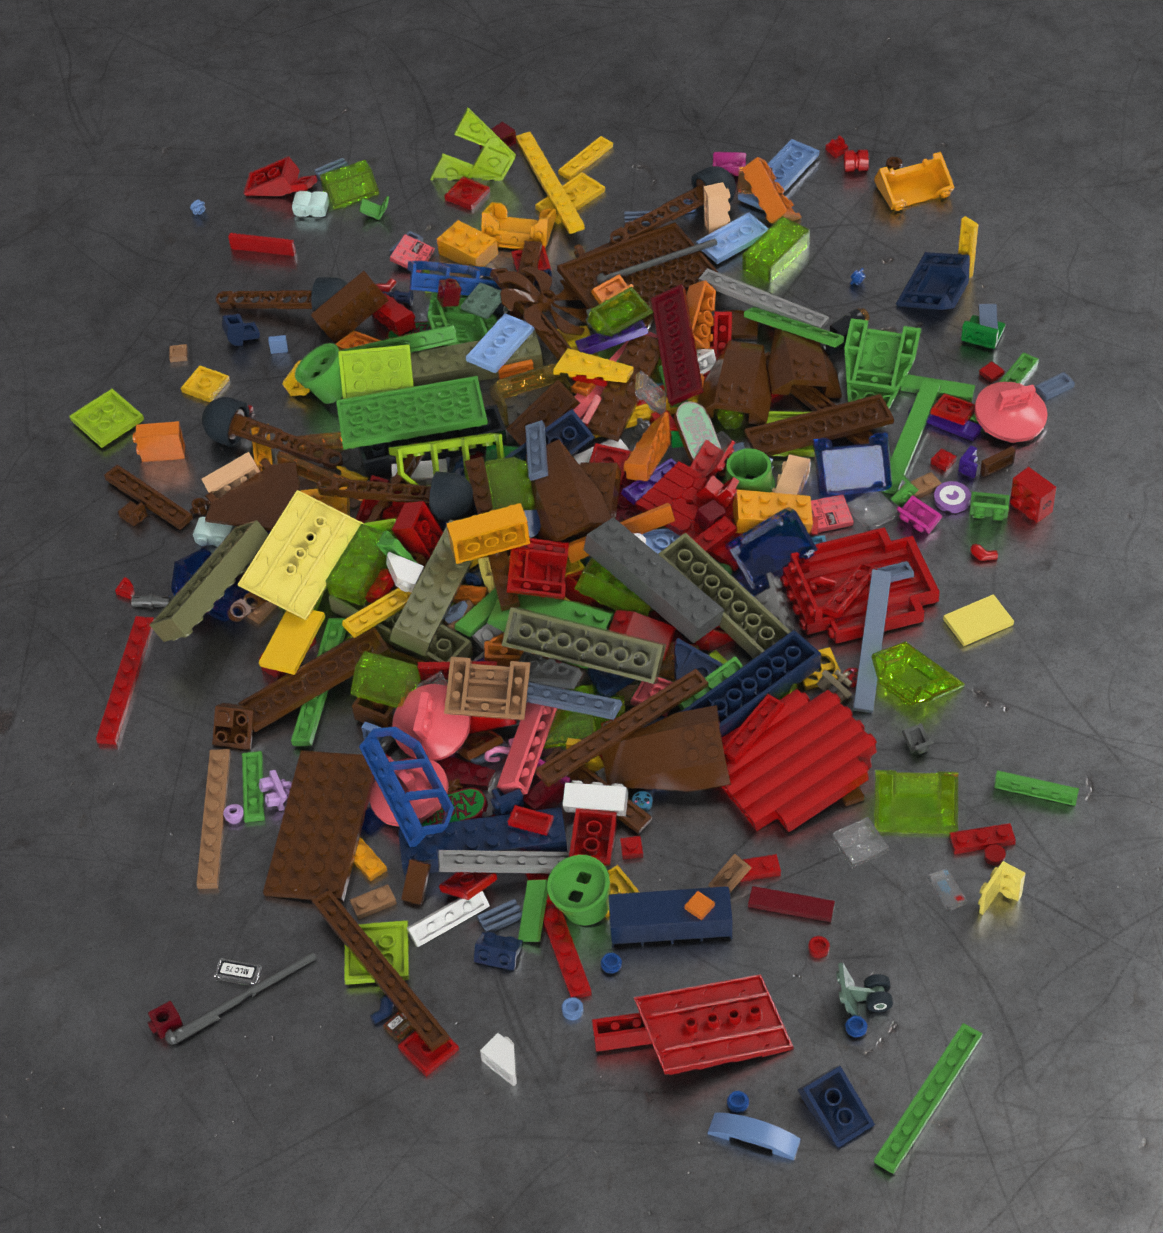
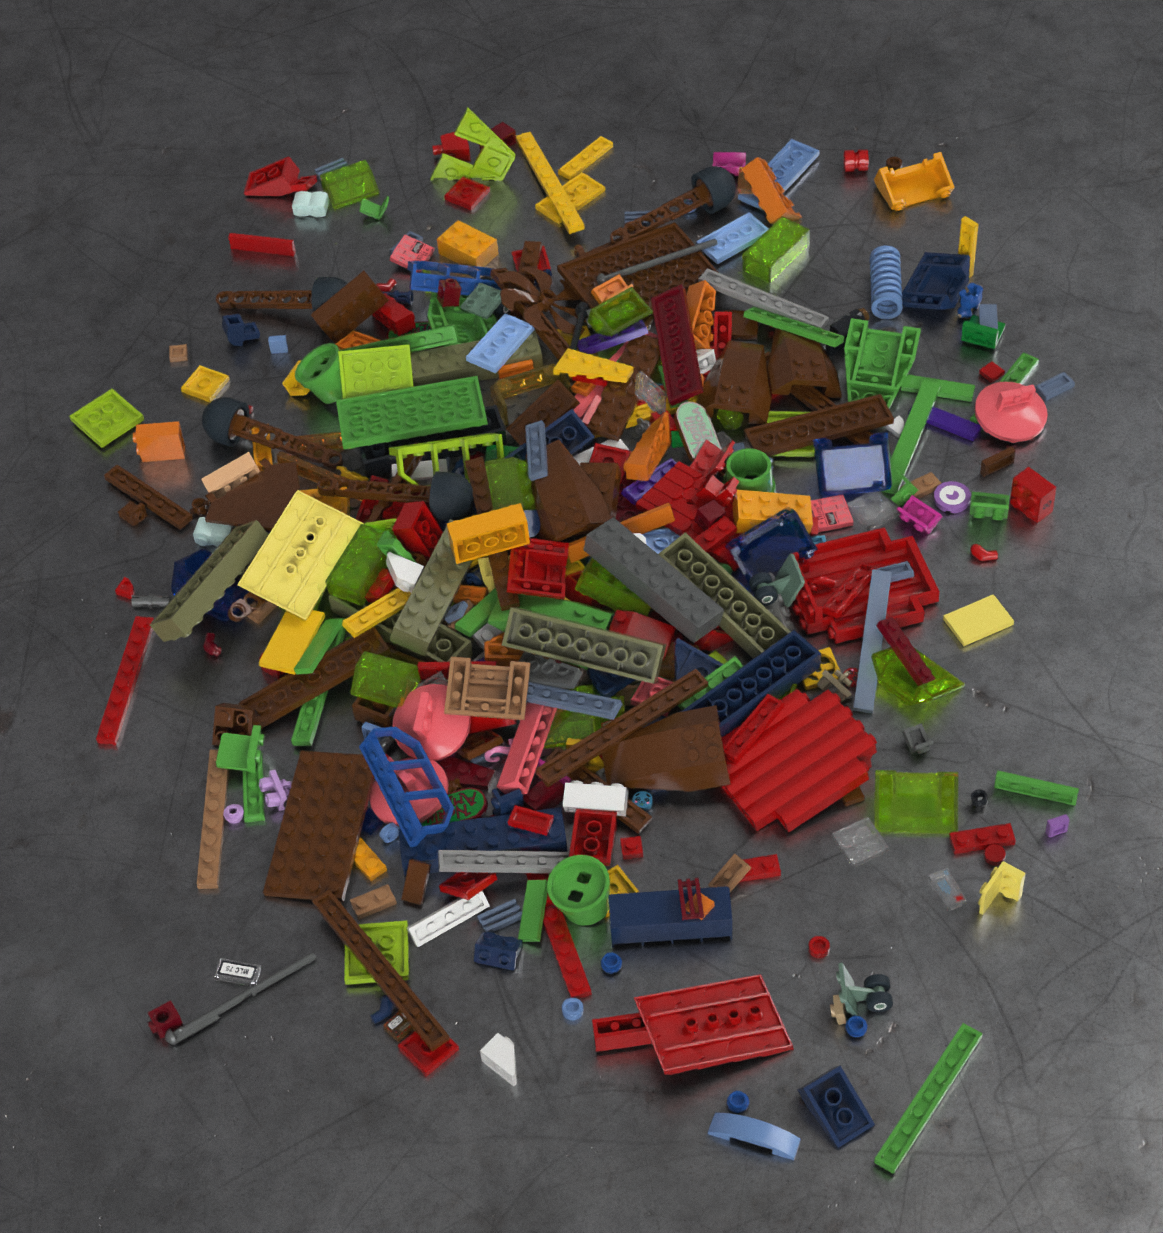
(198, 207): medium blue plate -> none
(211, 647): none -> dark red arm
(240, 751): none -> bright green bracket
(318, 646): none -> bright green tile
(389, 832): none -> medium blue tile
(453, 146): none -> red torso
(513, 231): light orange windscreen -> none
(581, 314): none -> black piece
(688, 884): none -> dark red tile
(716, 206): light nougat brick -> none
(787, 583): none -> sand green plate
(791, 904): dark red tile -> none
(793, 476): light nougat brick -> none
(837, 147): red tile -> none
(838, 1010): none -> tan plate
(857, 277): blue plate -> none
(886, 282): none -> medium blue piece
(897, 427): none -> white tile
(905, 651): none -> dark red plate
(943, 459): red plate -> none
(953, 409): red tile -> none
(968, 462): dark purple bracket -> none
(969, 300): none -> blue animal
(975, 797): none -> black hinge
(1057, 825): none -> medium lavender tile

